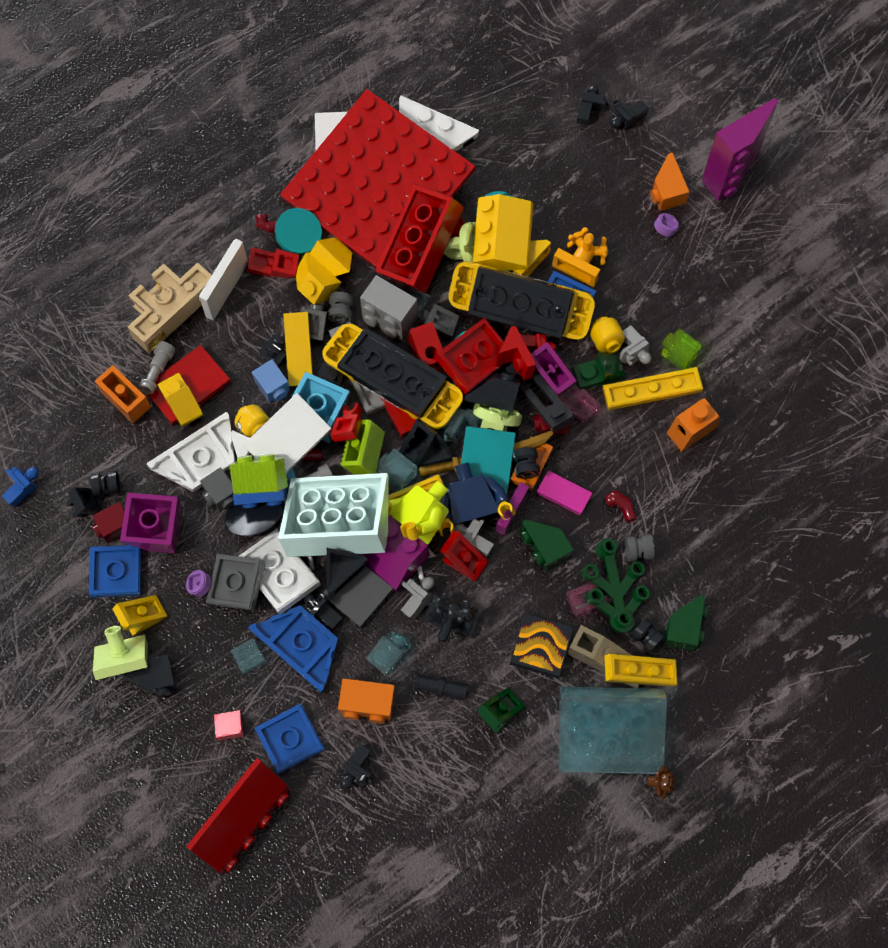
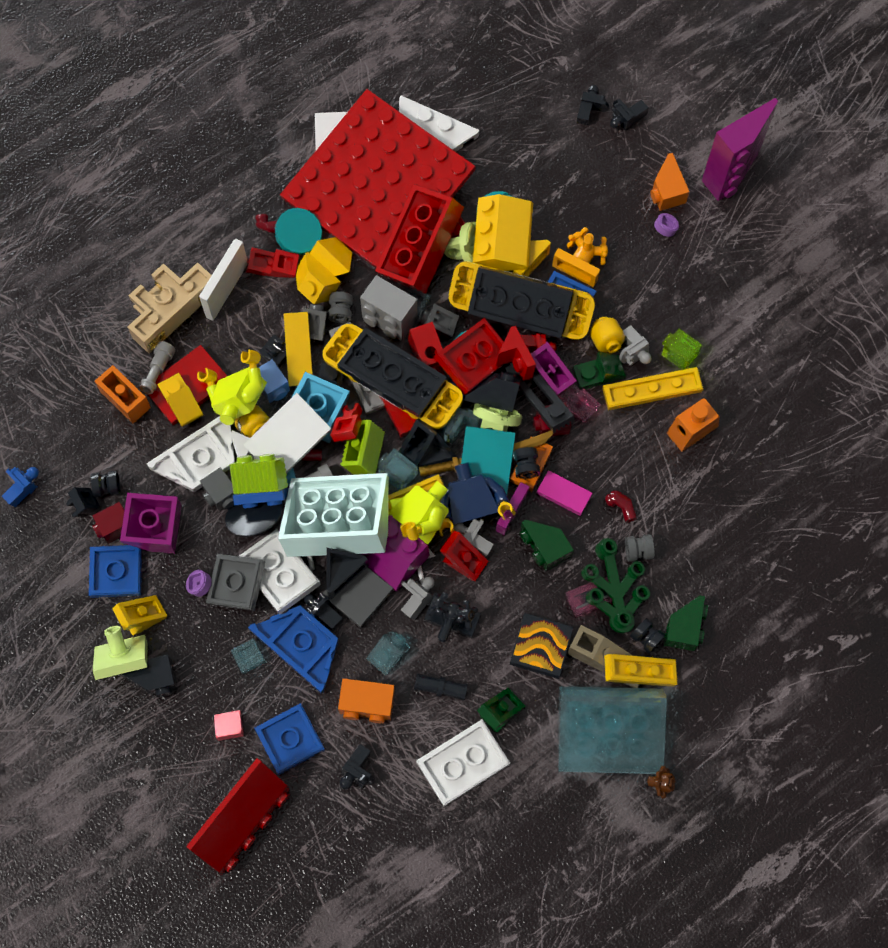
(236, 393): none -> neon yellow torso
(463, 762): none -> white tile

